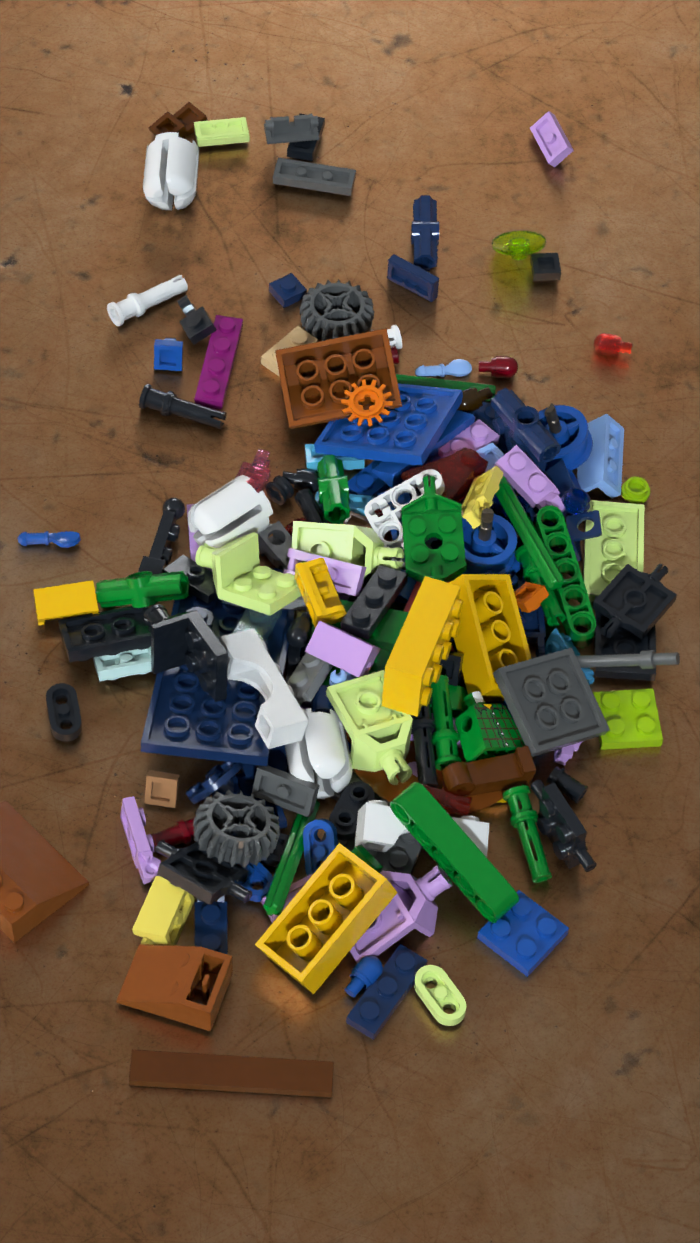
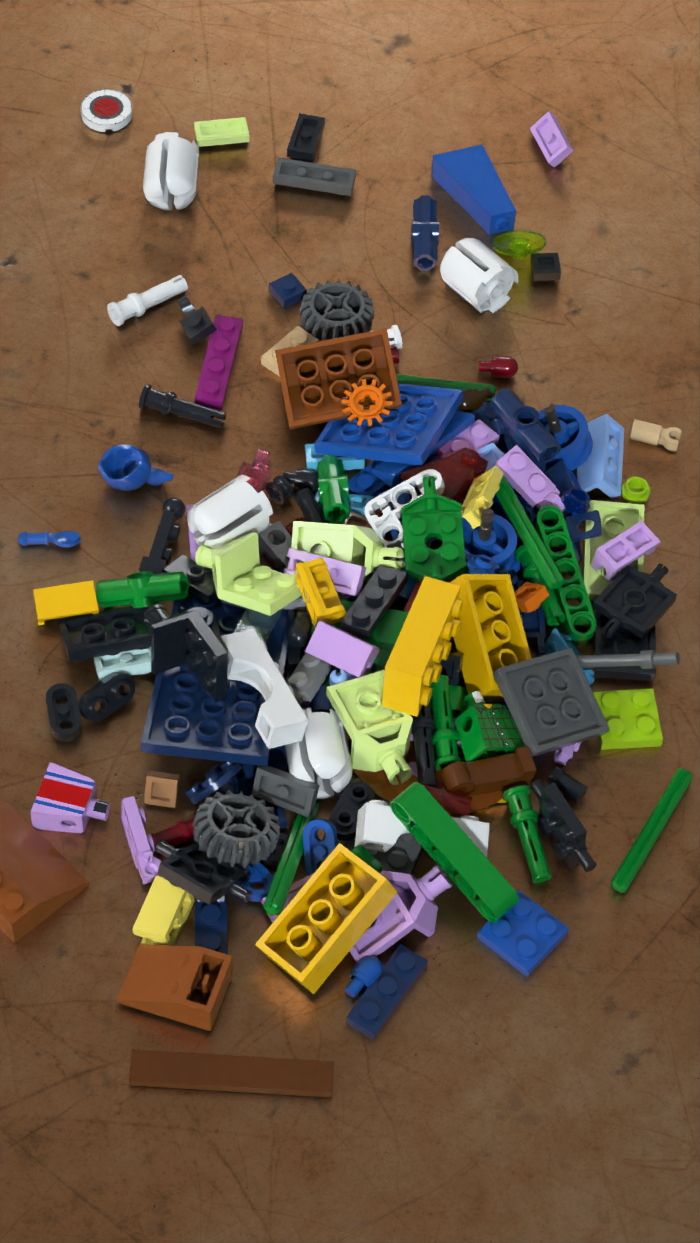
(66, 801): none -> lavender torso
(106, 110): none -> tile
(108, 695): none -> black plate
(129, 468): none -> blue hair
(168, 354): blue tile -> none
(180, 122): reddish brown slope -> none
(282, 131): dark grey hinge -> none
(413, 278): dark blue plate -> none
(441, 997): yellowish green plate -> none
(455, 368): light blue piece -> none
(476, 187): none -> blue slope
(478, 274): none -> white cylinder
(482, 565): none -> blue plate
(611, 345): clear red cylinder -> none
(625, 549): none -> lavender hinge
(651, 830): none -> green axle
(655, 434): none -> tan bar

